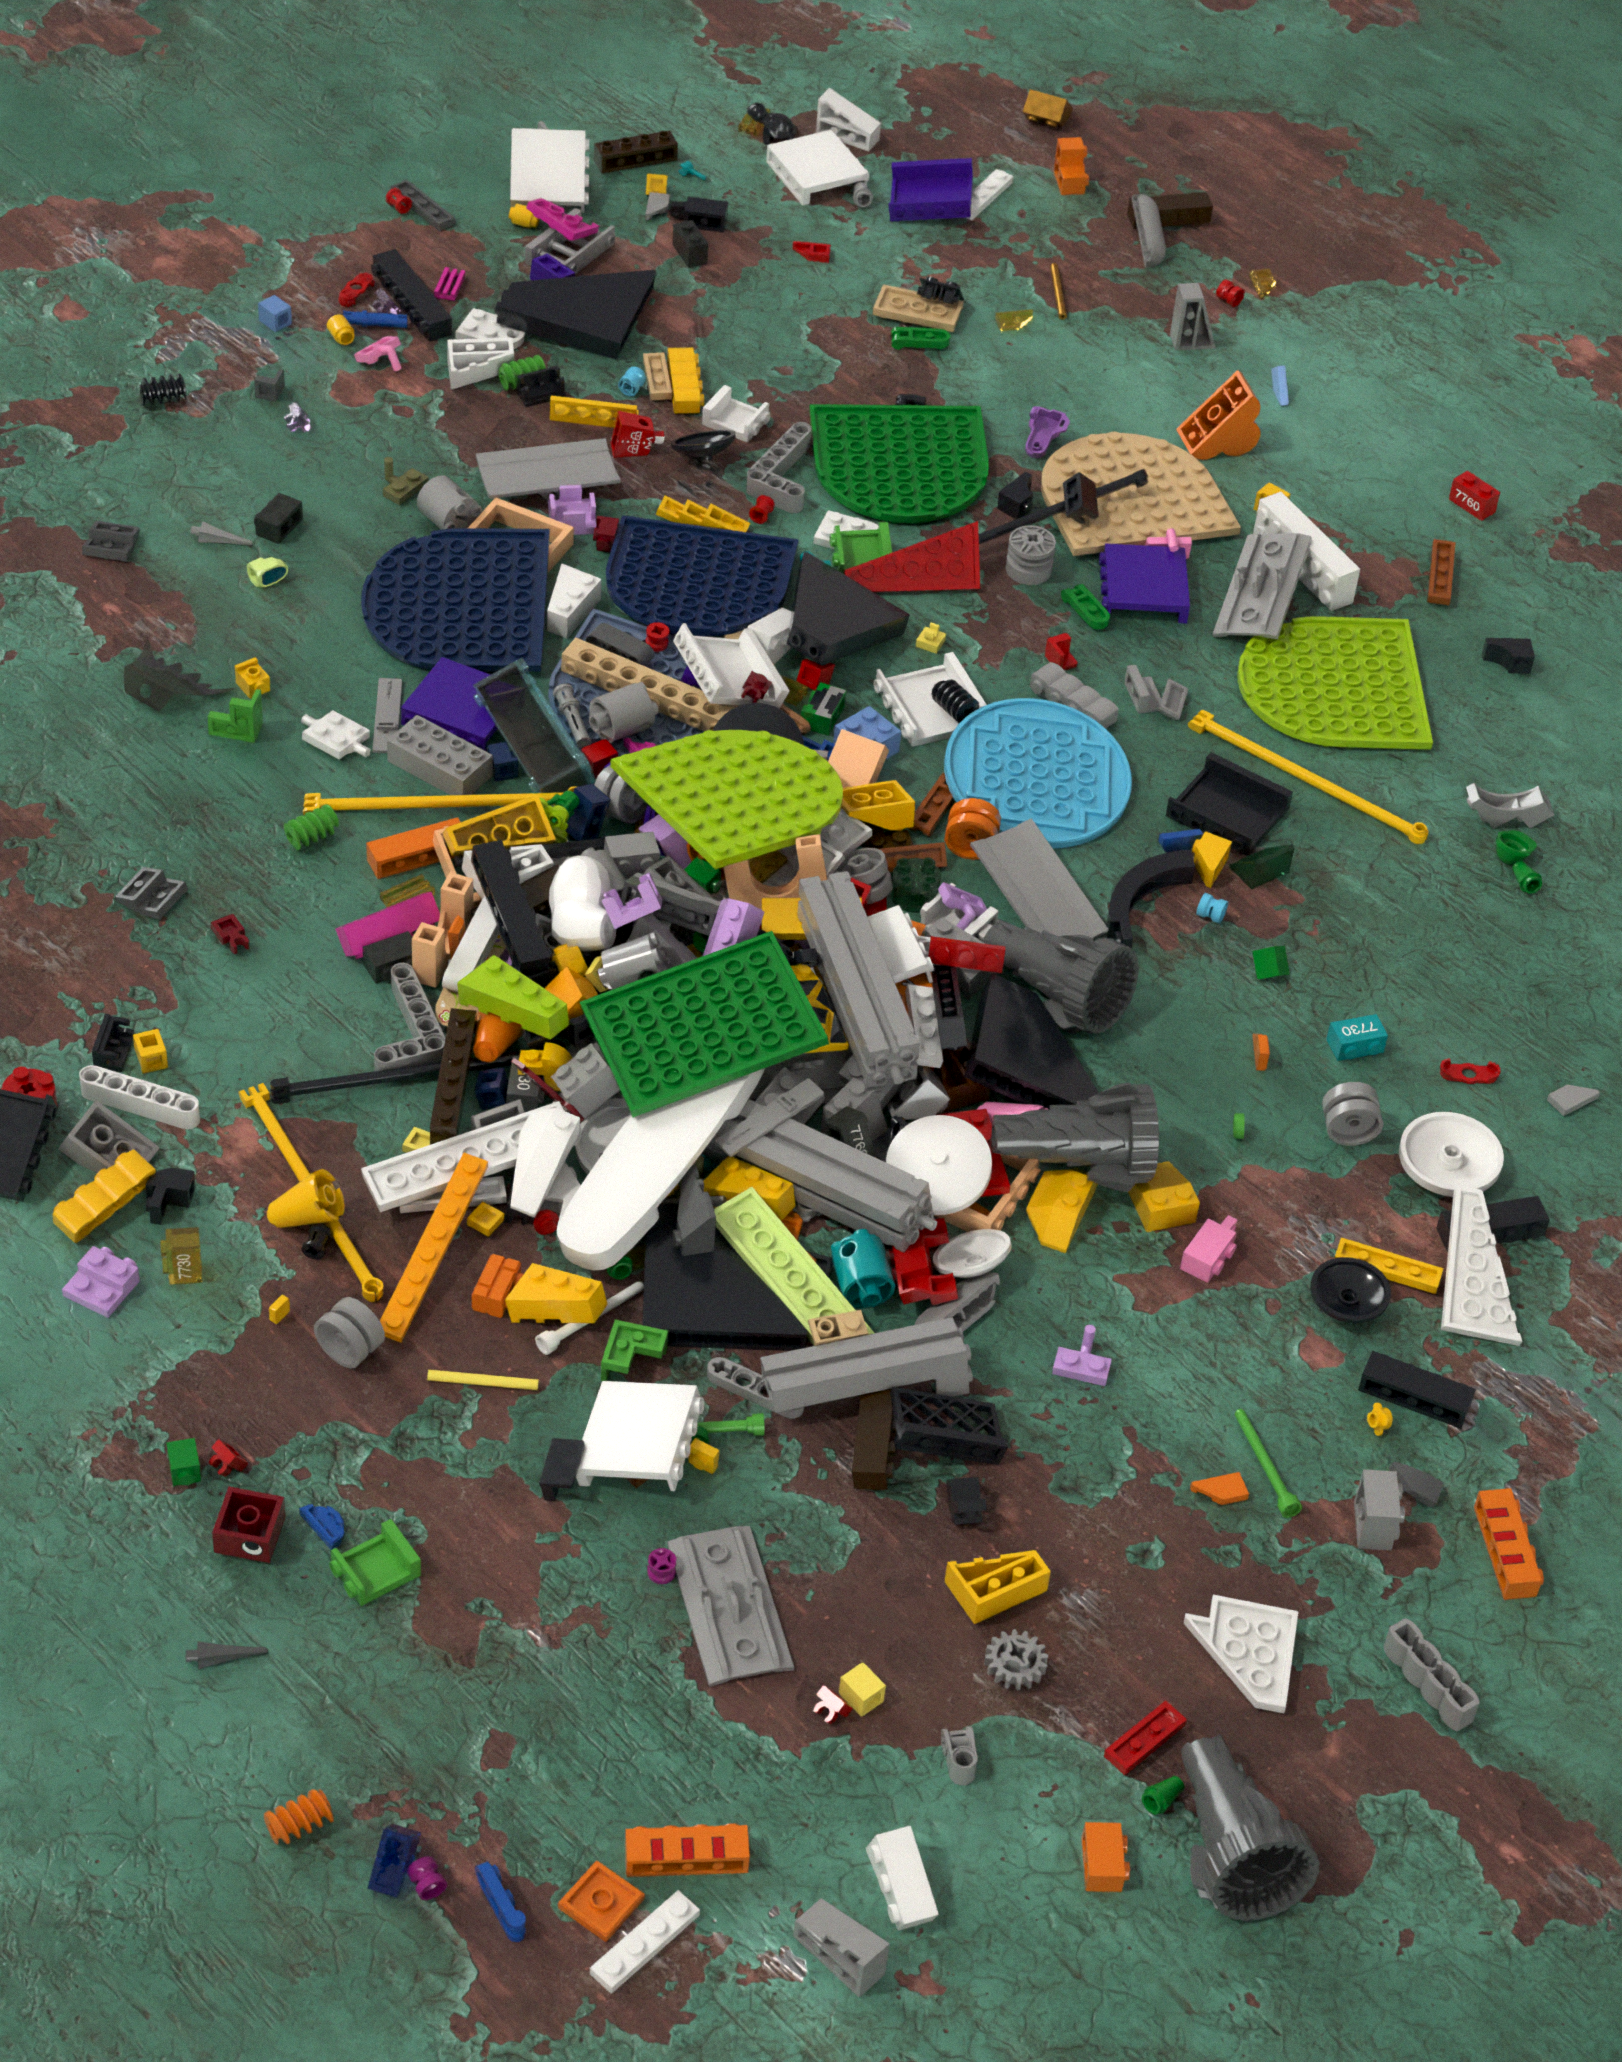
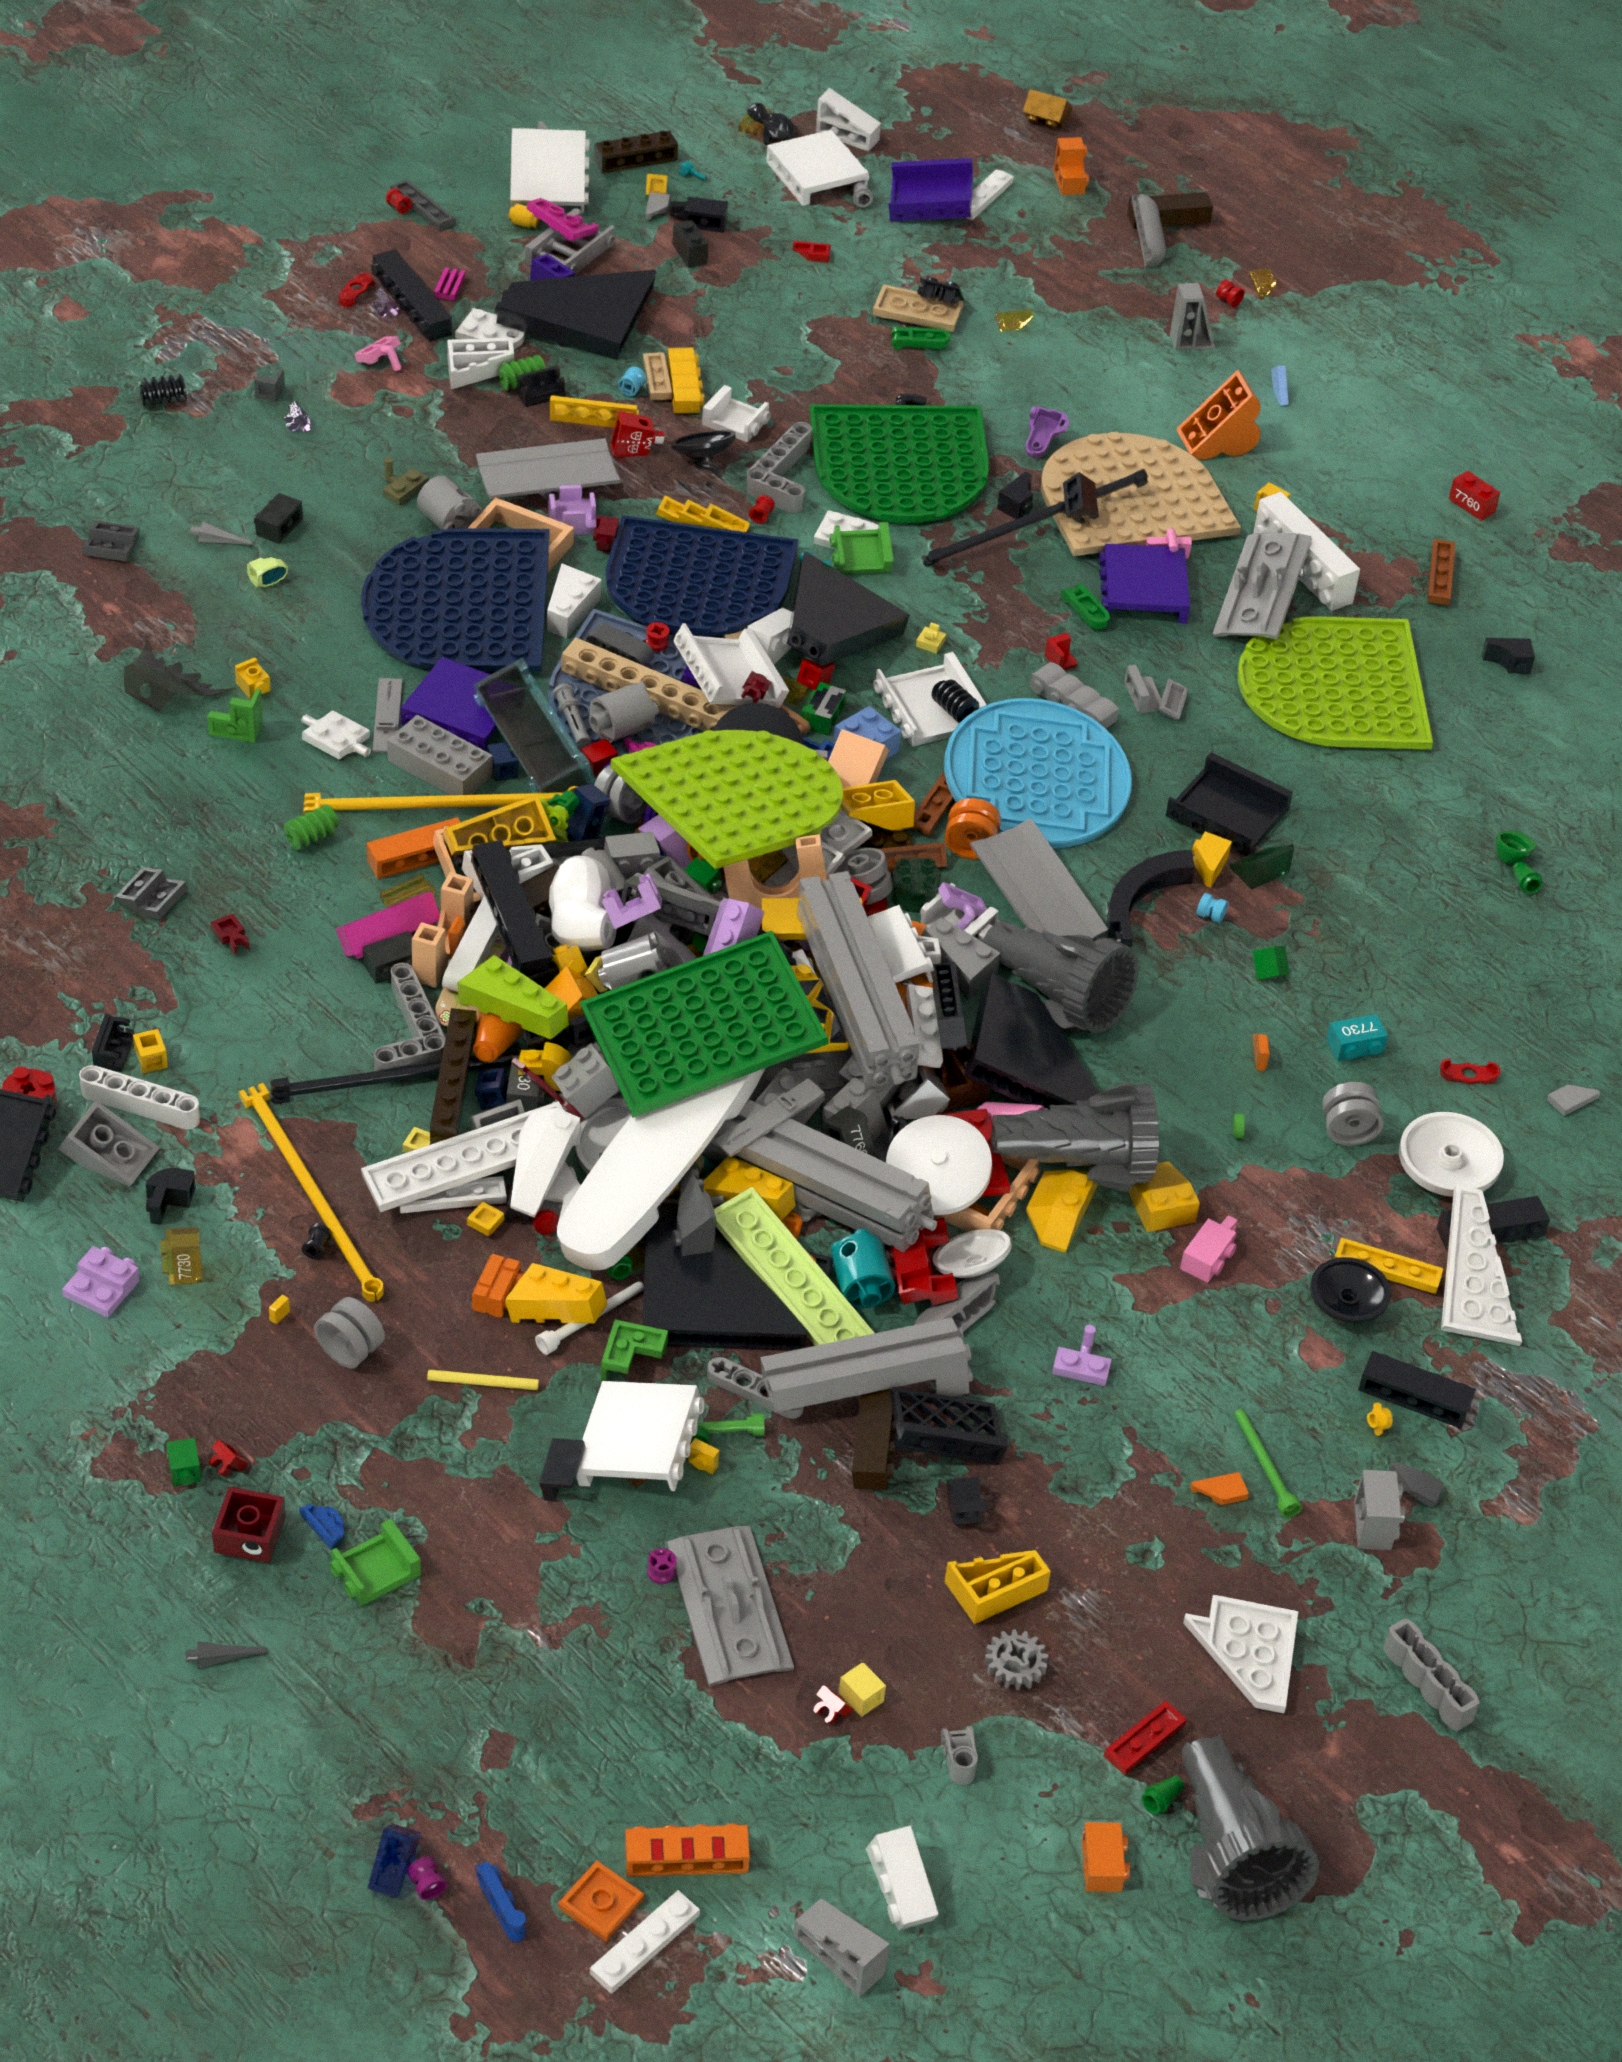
(103, 1196): yellow brick -> none
(274, 313): medium blue brick -> none
(298, 1816): orange piece -> none
(308, 1202): yellow cone -> none
(340, 329): yellow brick -> none
(376, 319): blue pin -> none
(432, 1246): light orange plate -> none
(806, 957): black beam -> none
(837, 1327): tan slope -> none
(934, 564): red wing -> none
(966, 954): red plate -> none
(1030, 555): light grey wheel -> none
(1058, 291): pearl gold piece -> none
(1179, 840): blue tile -> none
(1204, 721): yellow hinge -> none
(1496, 809): light grey arch -> none
(1508, 1544): orange brick -> none

